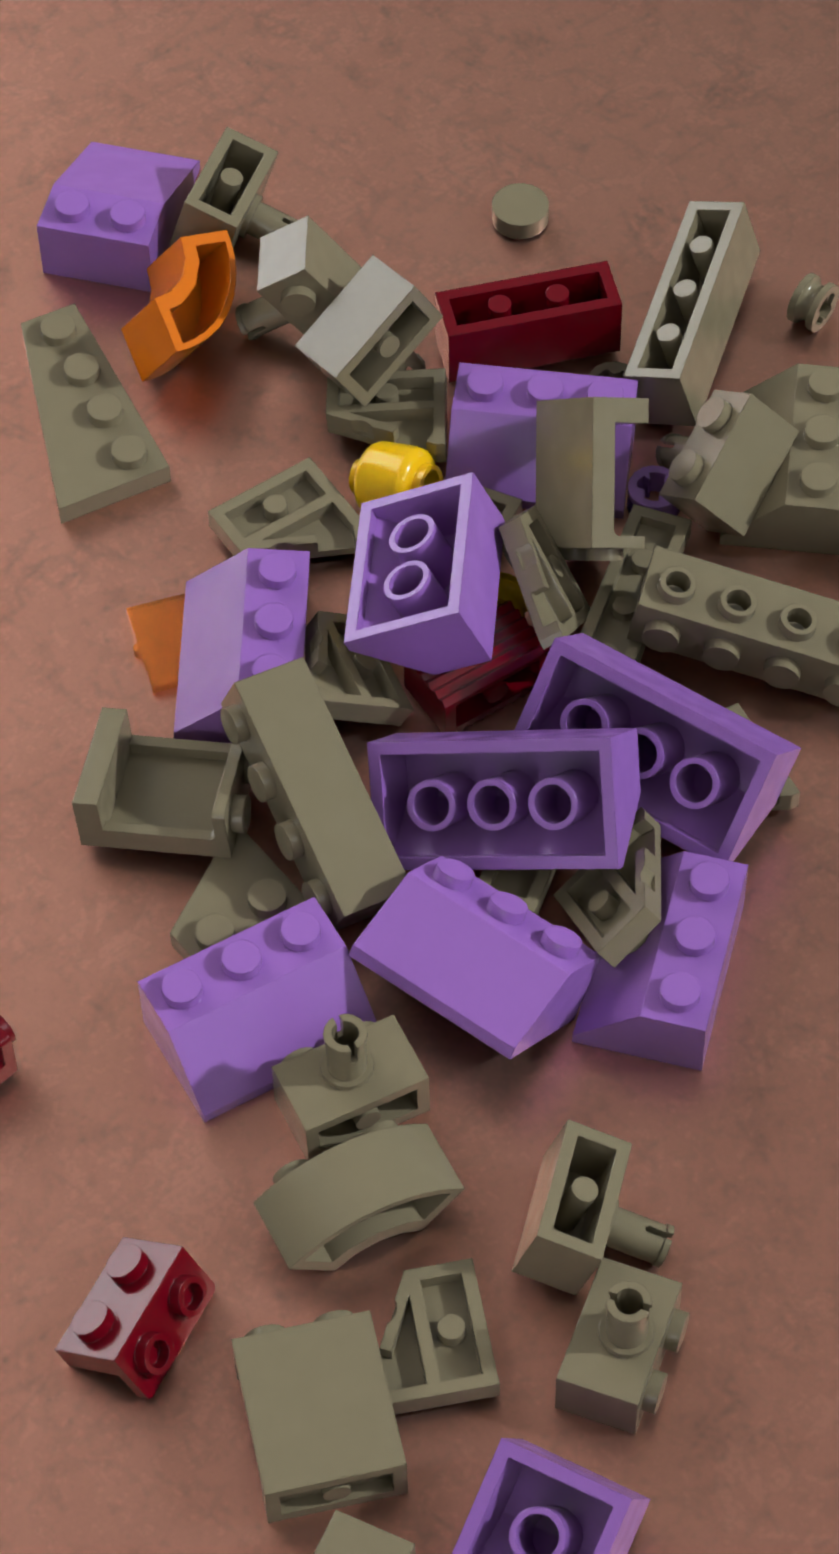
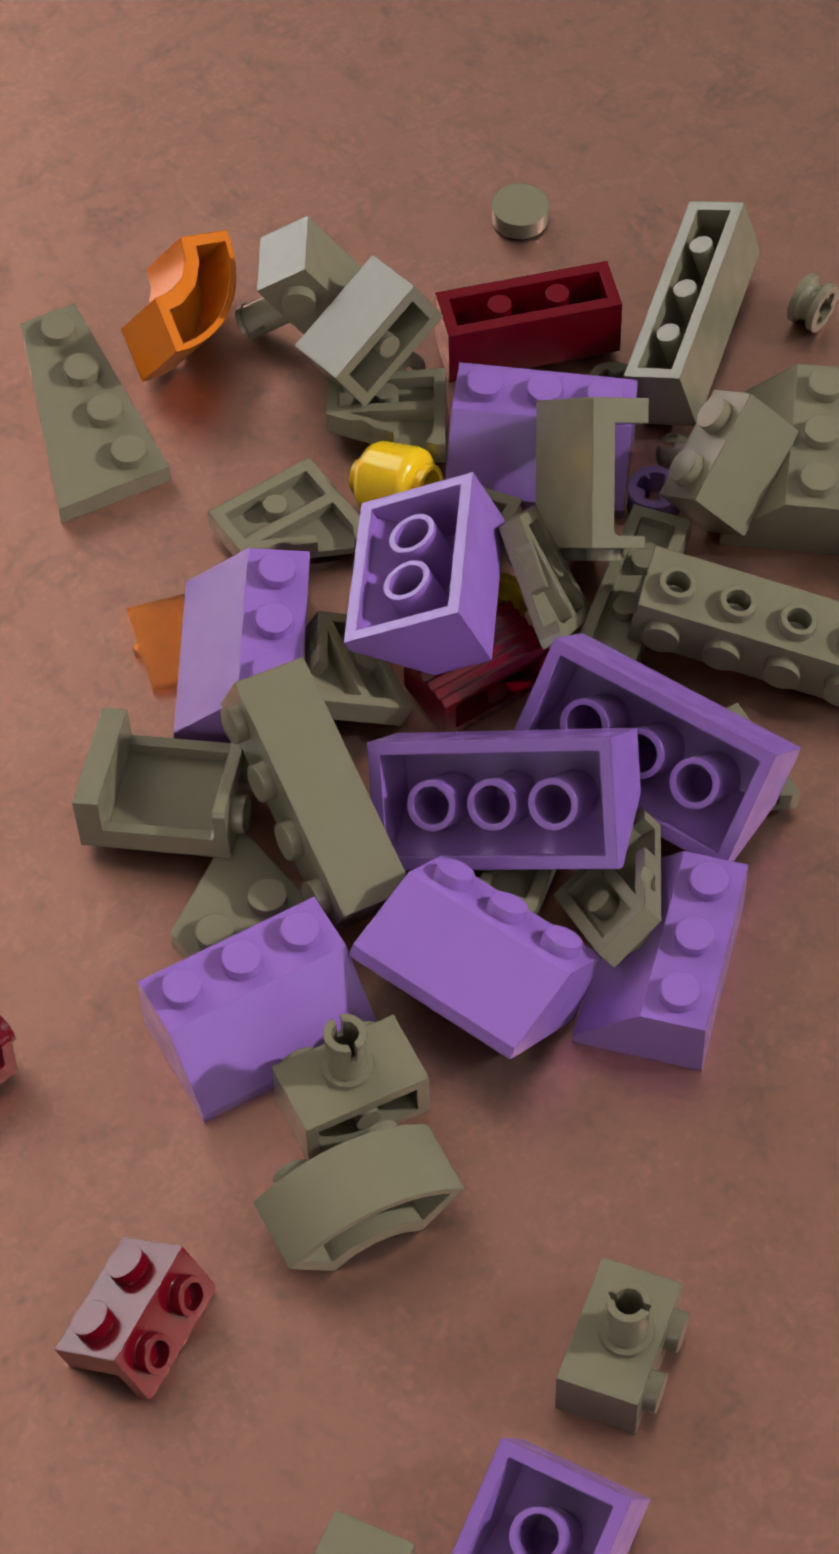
(113, 214): medium lavender slope -> none
(231, 192): dark tan brick -> none
(320, 1415): dark tan panel -> none
(438, 1340): dark tan wing -> none
(579, 1212): dark tan brick -> none

